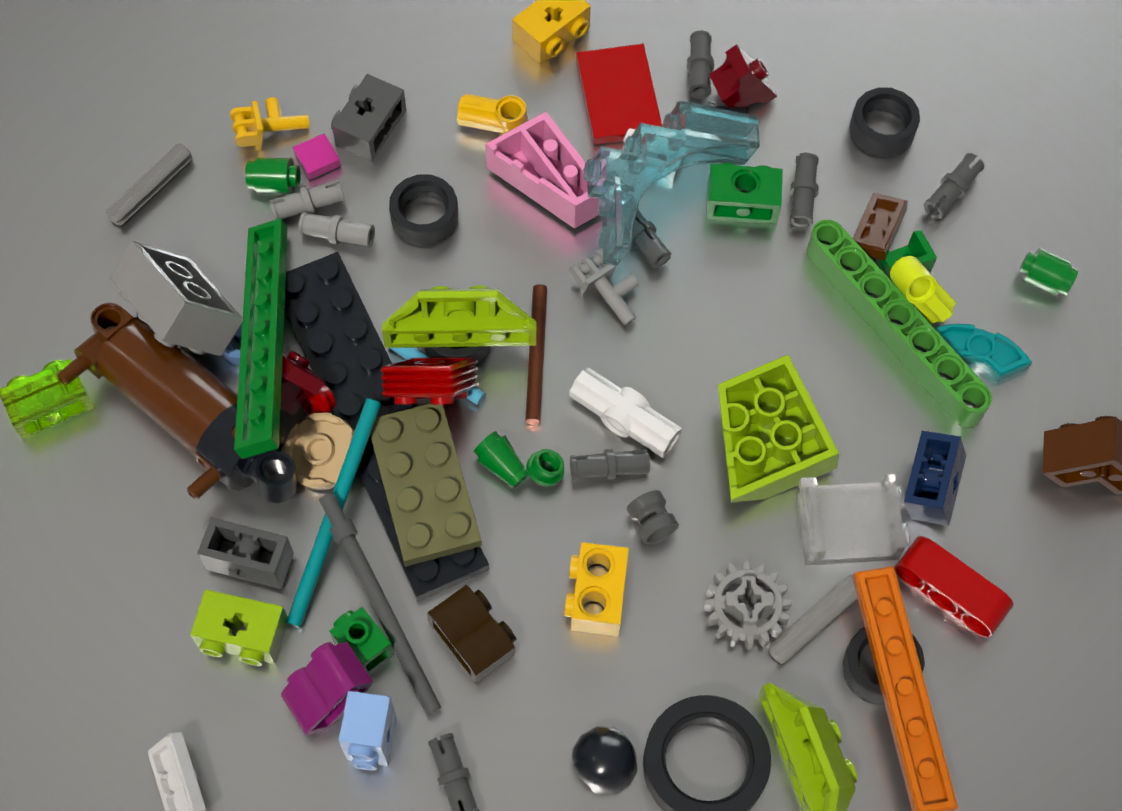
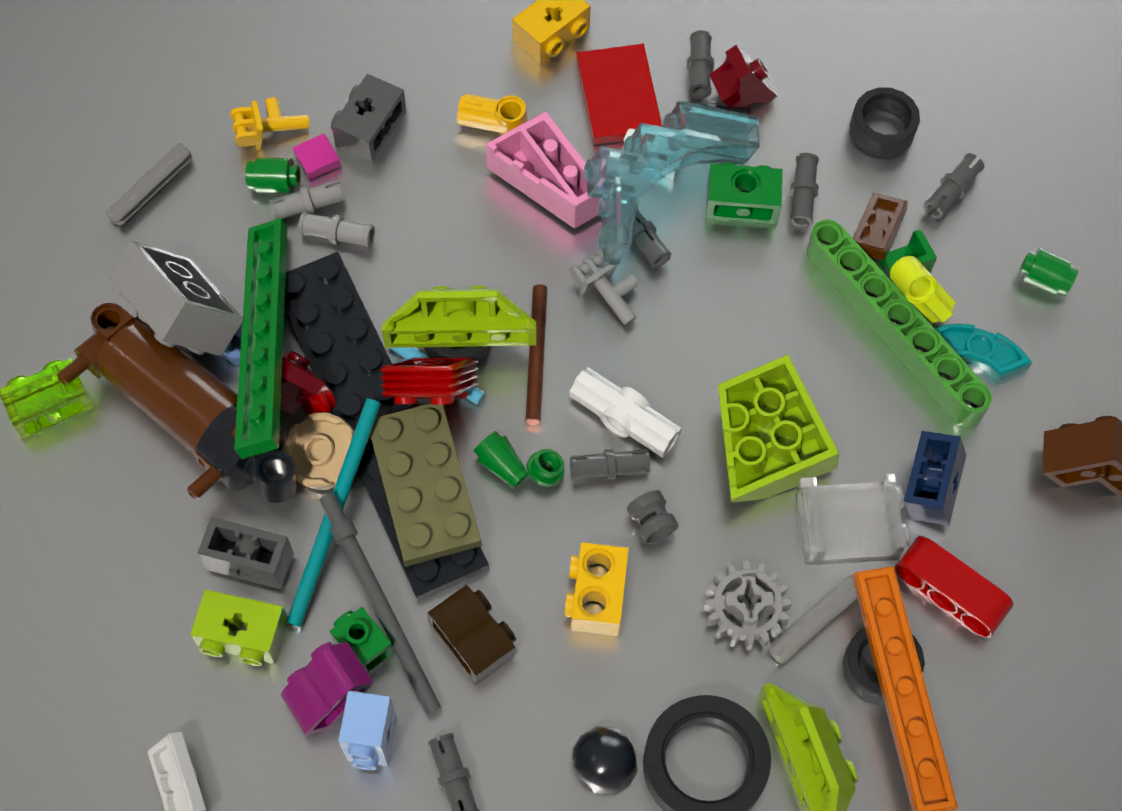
(419, 186): black tyre -> none

